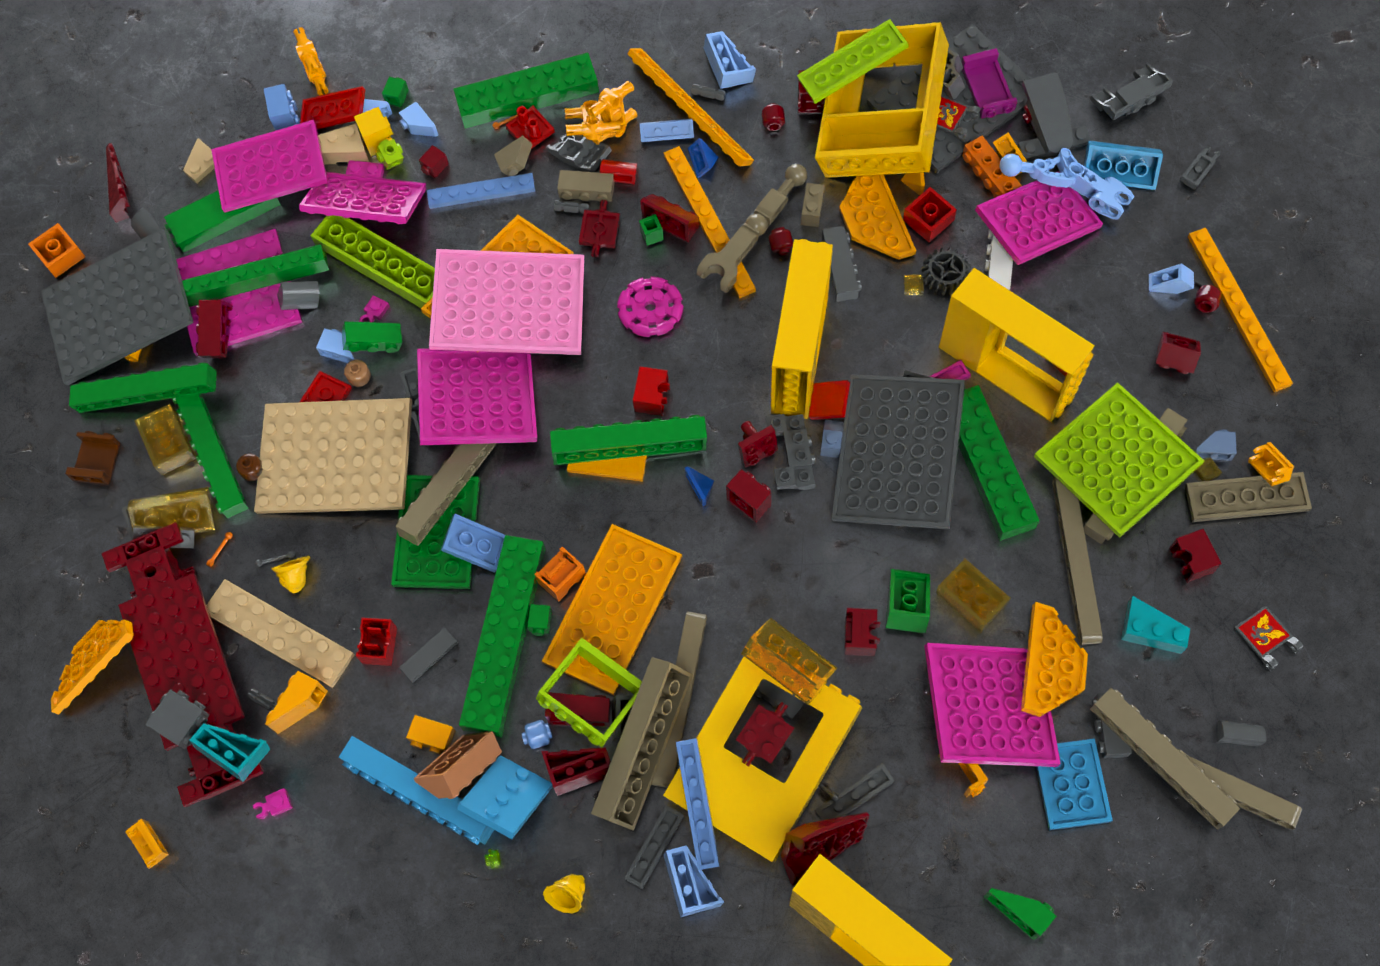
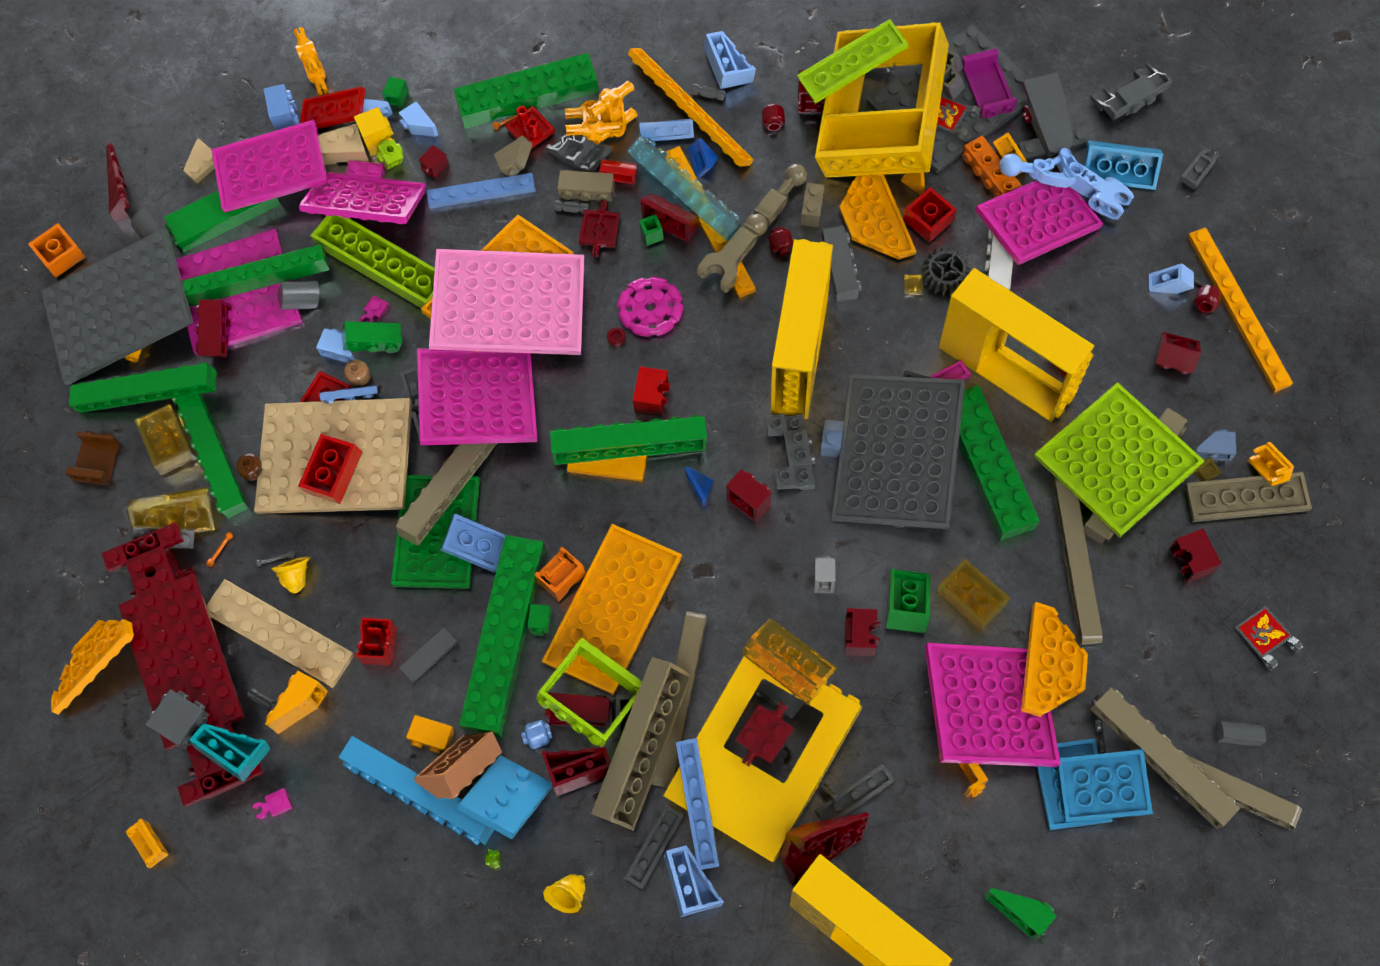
(330, 468): none -> red brick
(348, 394): none -> medium blue plate
(616, 337): none -> dark red tile
(684, 188): none -> clear light blue brick
(756, 444): dark red plate -> none
(824, 574): none -> light grey brick
(829, 400): red tile -> none
(1105, 786): none -> dark azure plate
(1153, 628): teal wedge -> none

